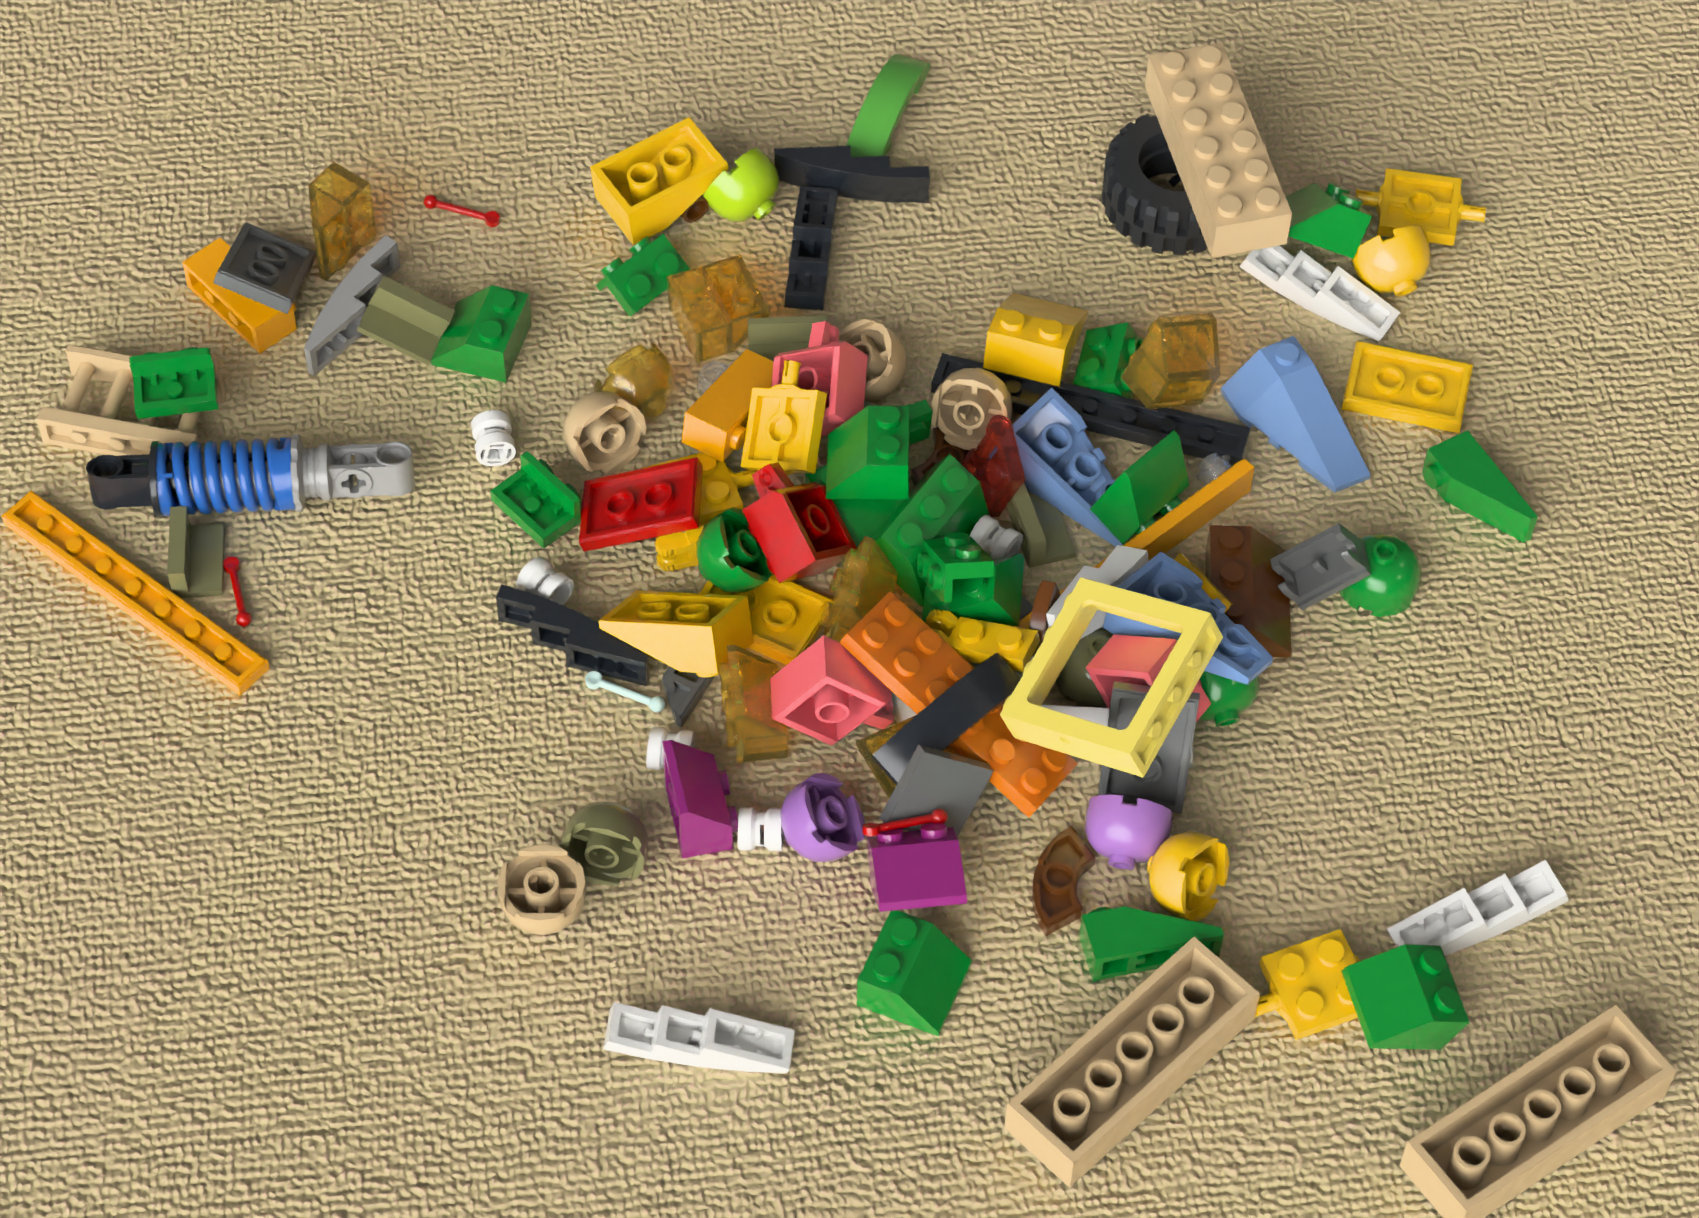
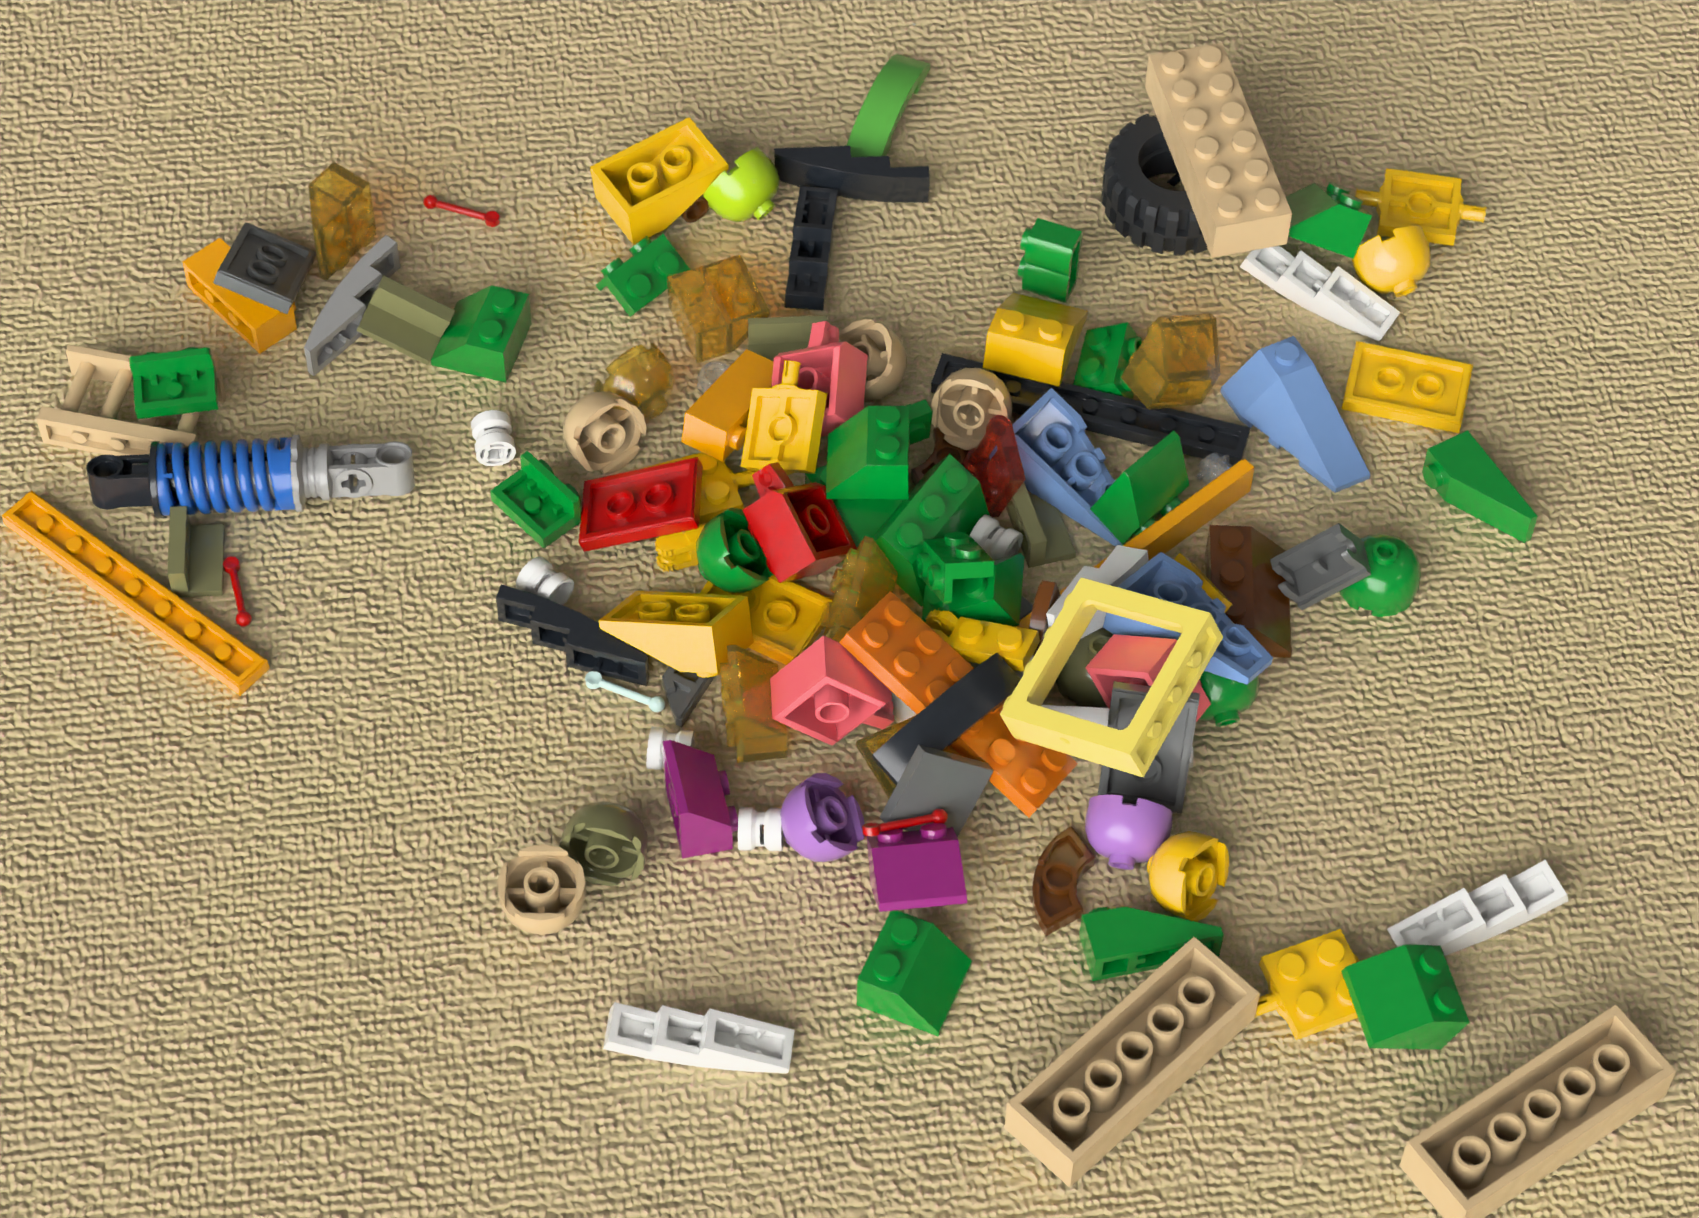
(1050, 259): none -> green brick

